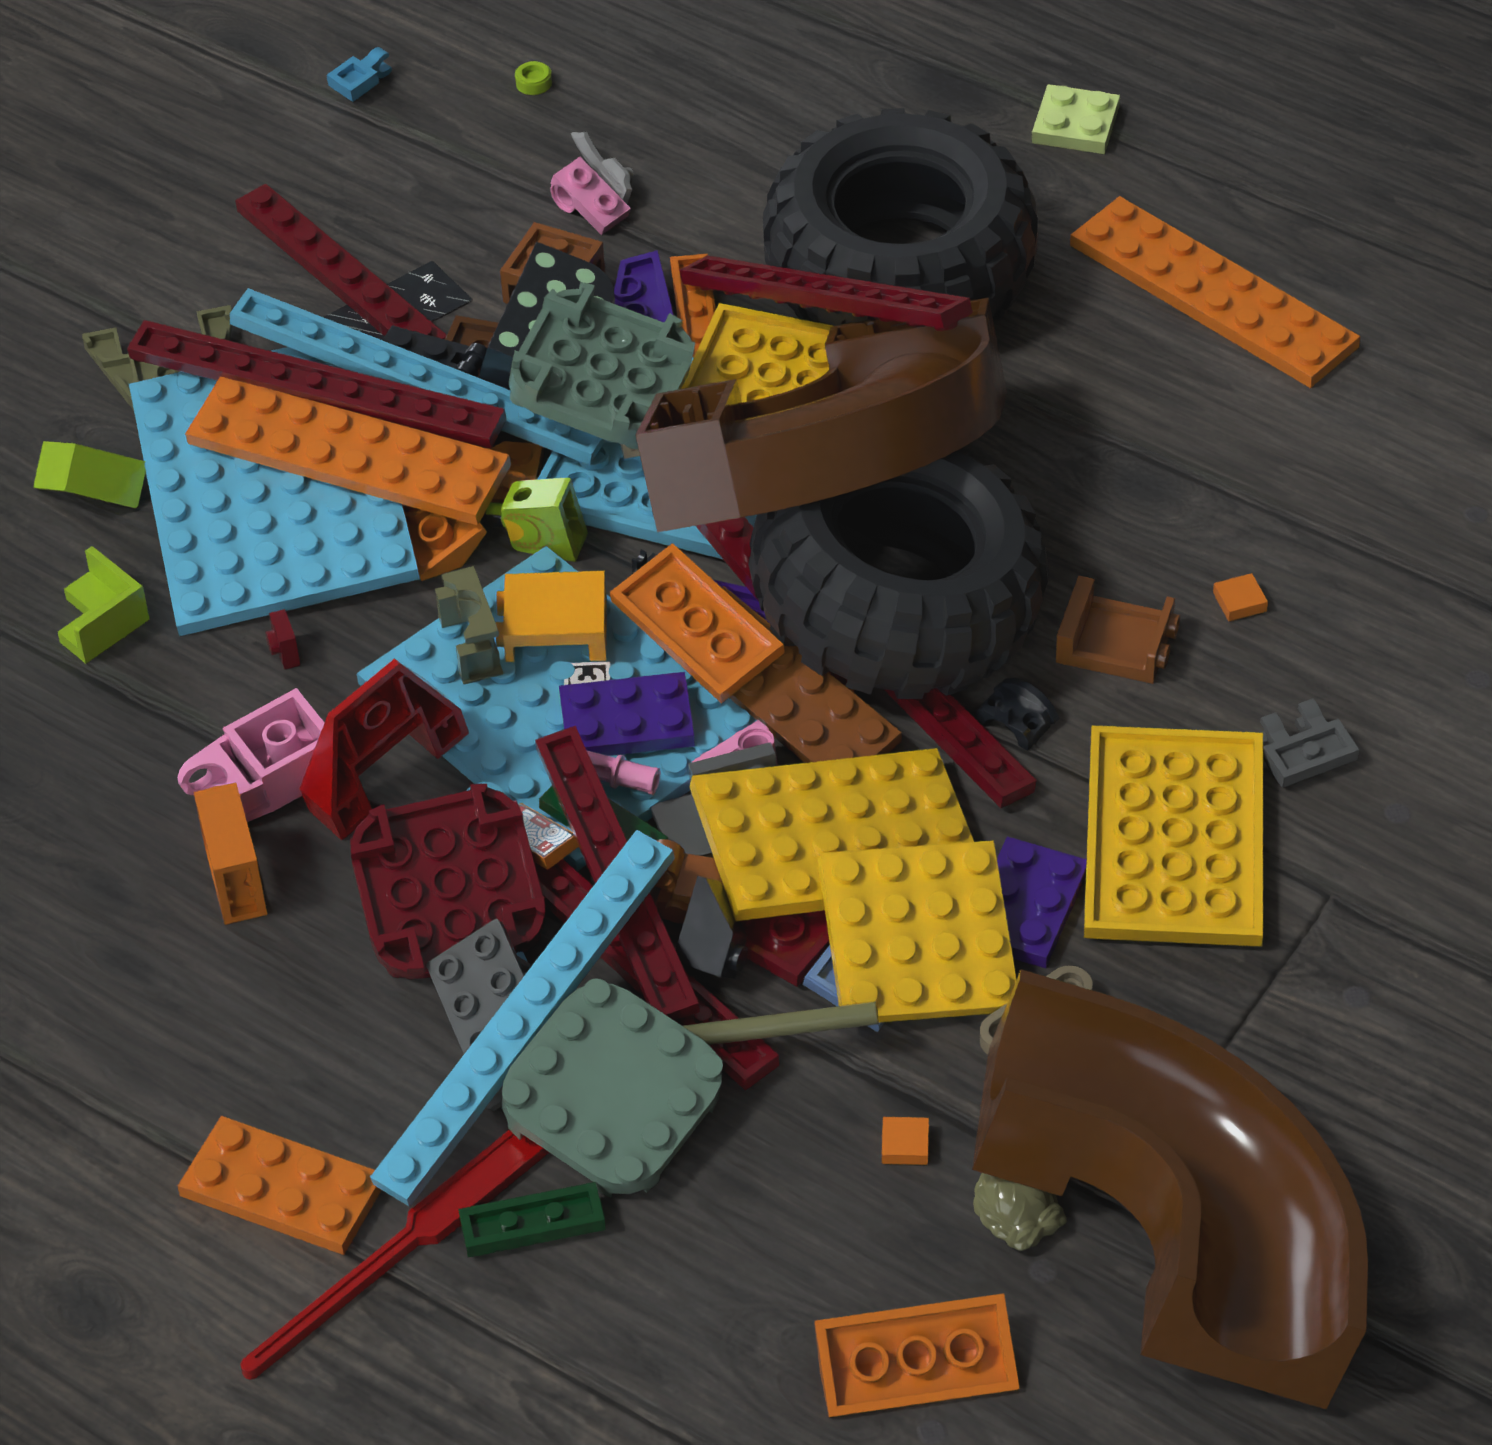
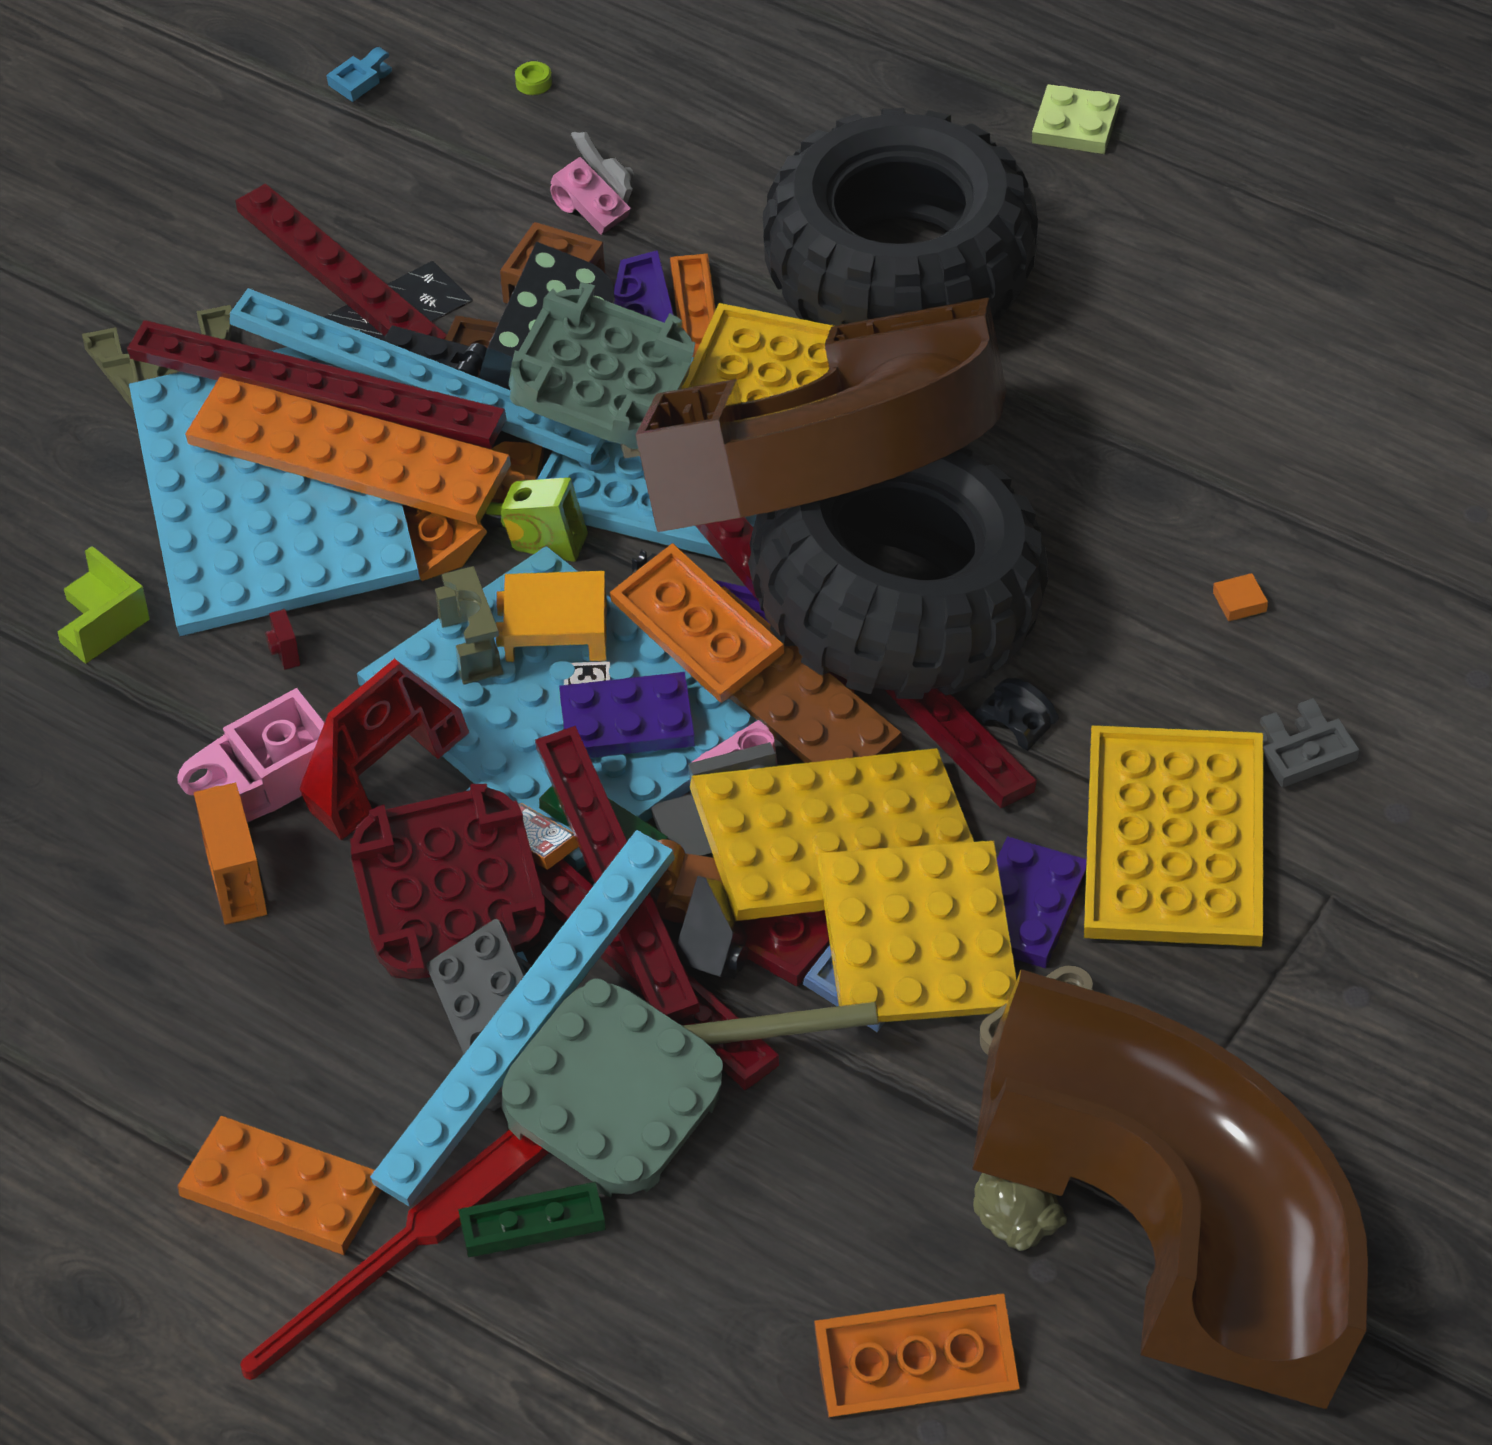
(90, 473): lime panel -> none
(625, 773): bright pink axle -> none
(828, 292): dark red plate -> none
(905, 1140): orange tile -> none
(1115, 635): dark orange panel -> none
(1215, 291): orange plate -> none

